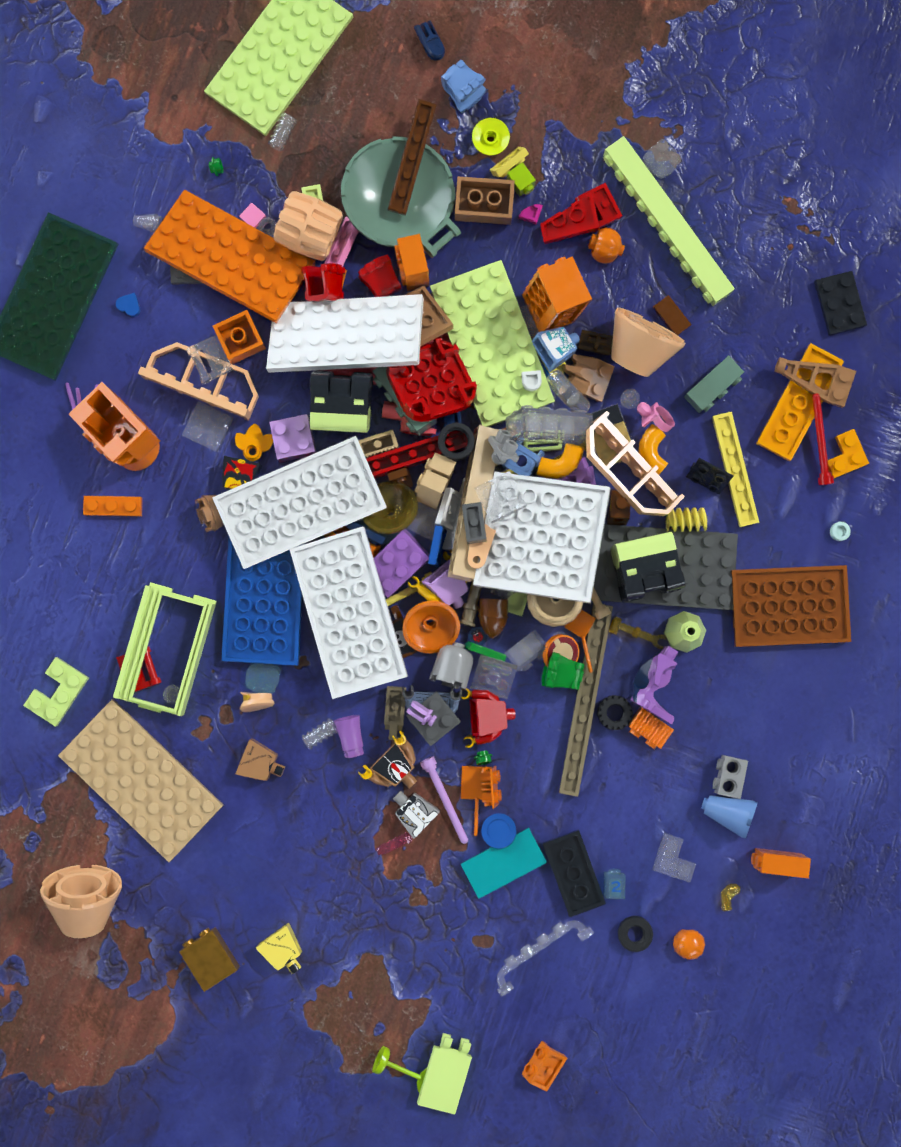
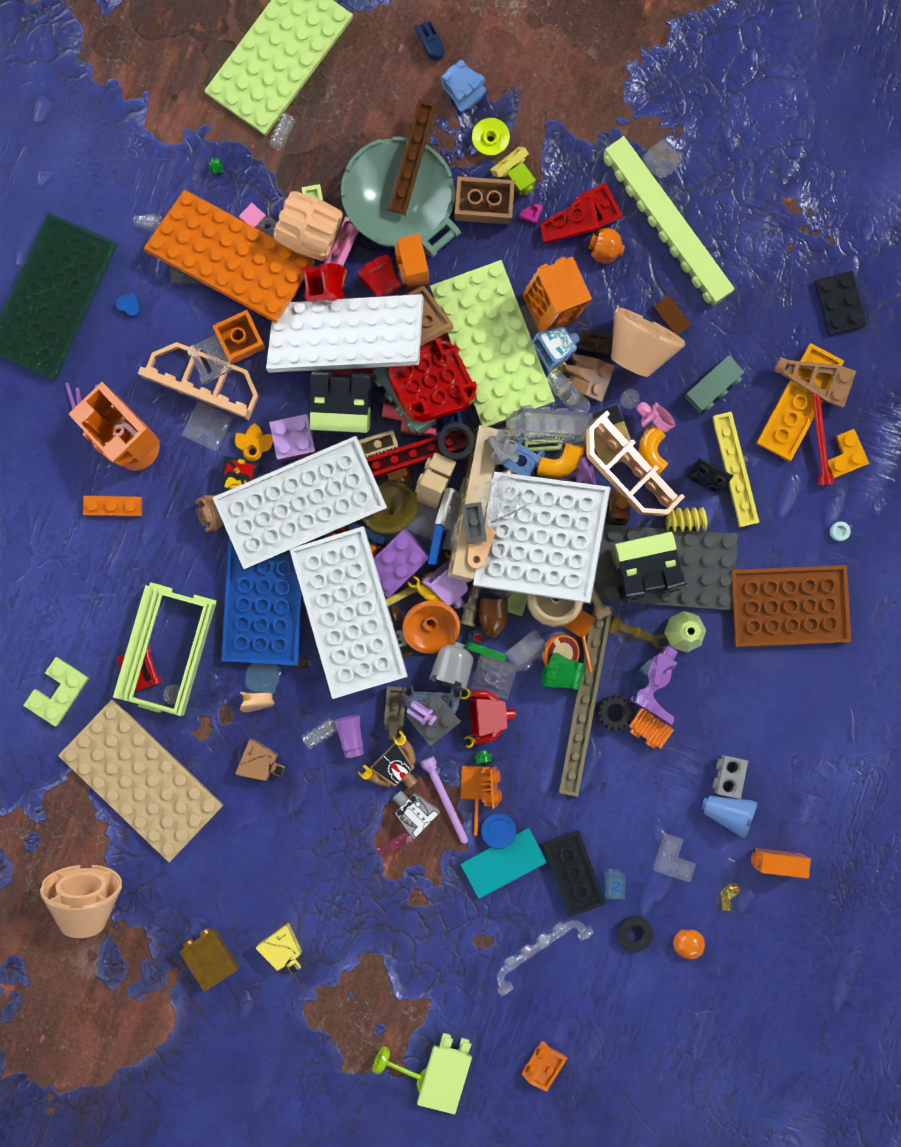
(531, 380): white tile -> none

